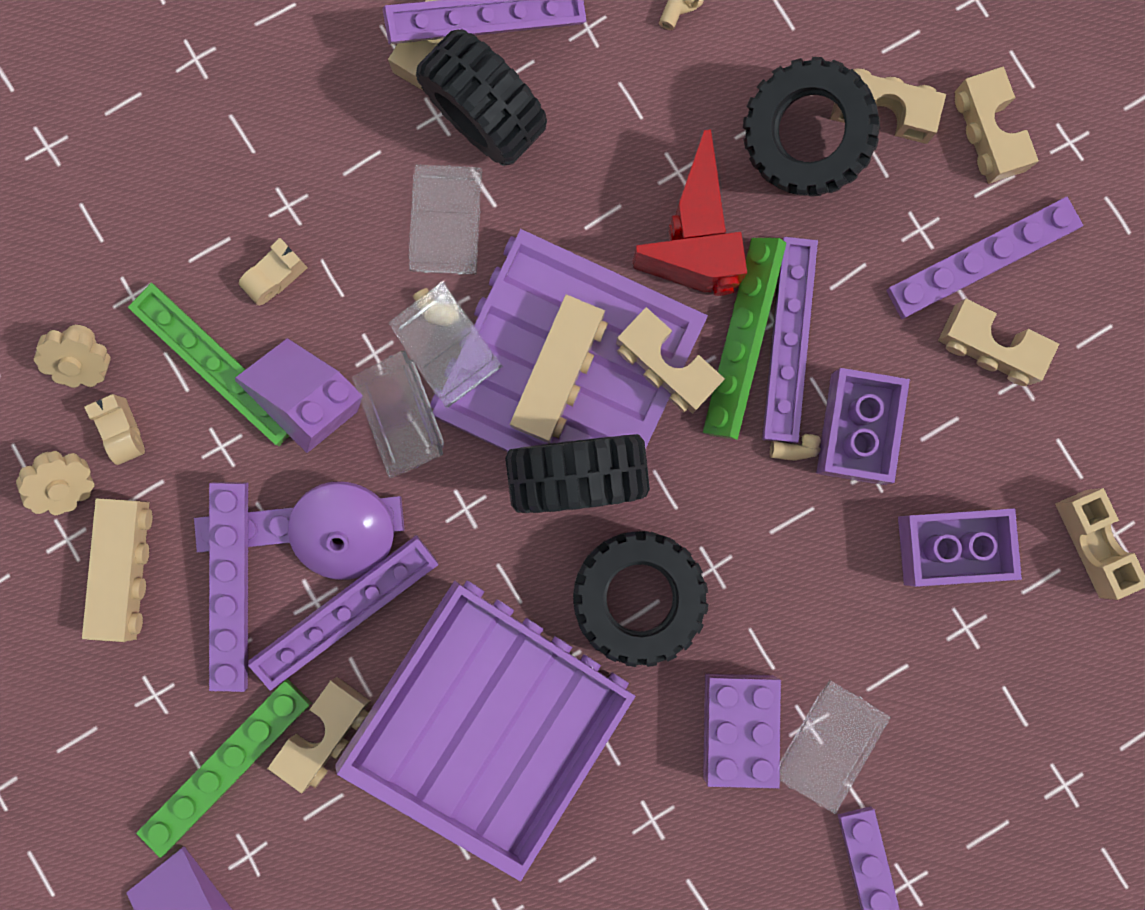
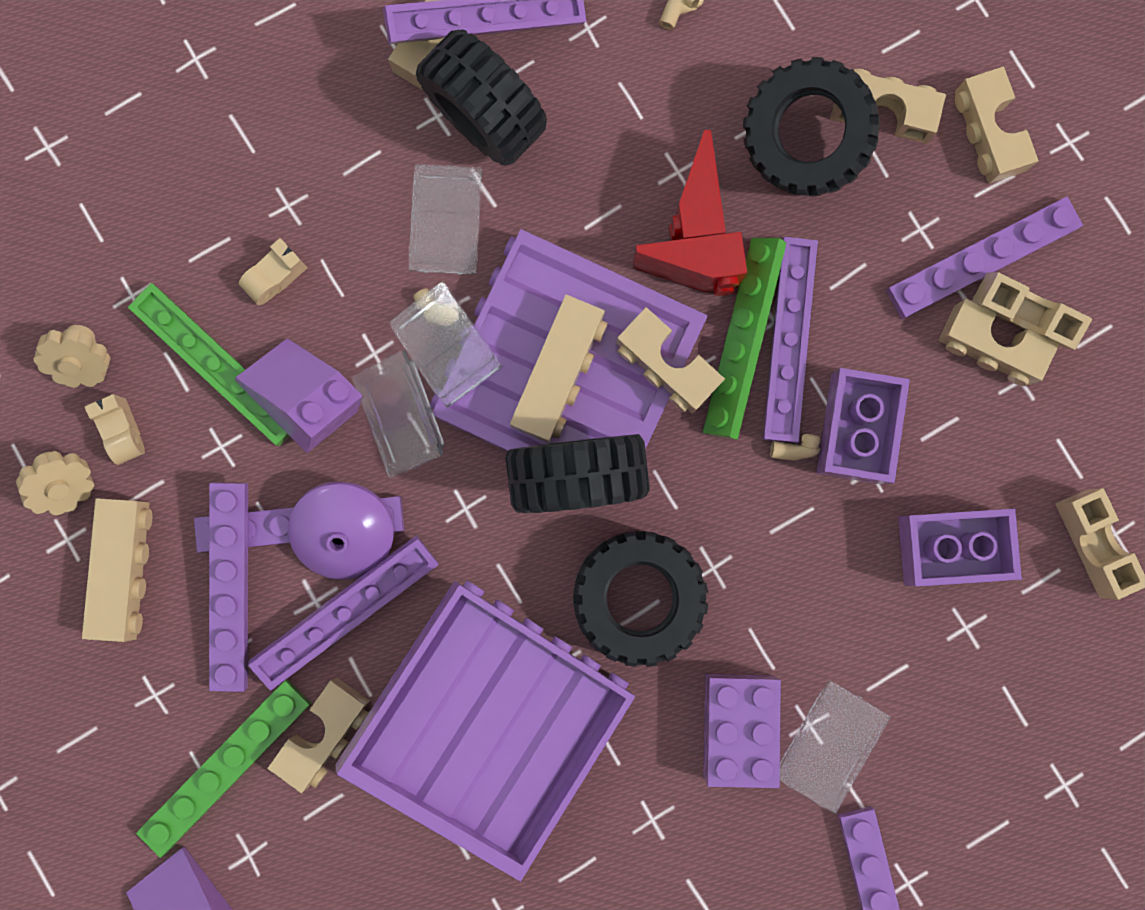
(1029, 311): none -> tan arch

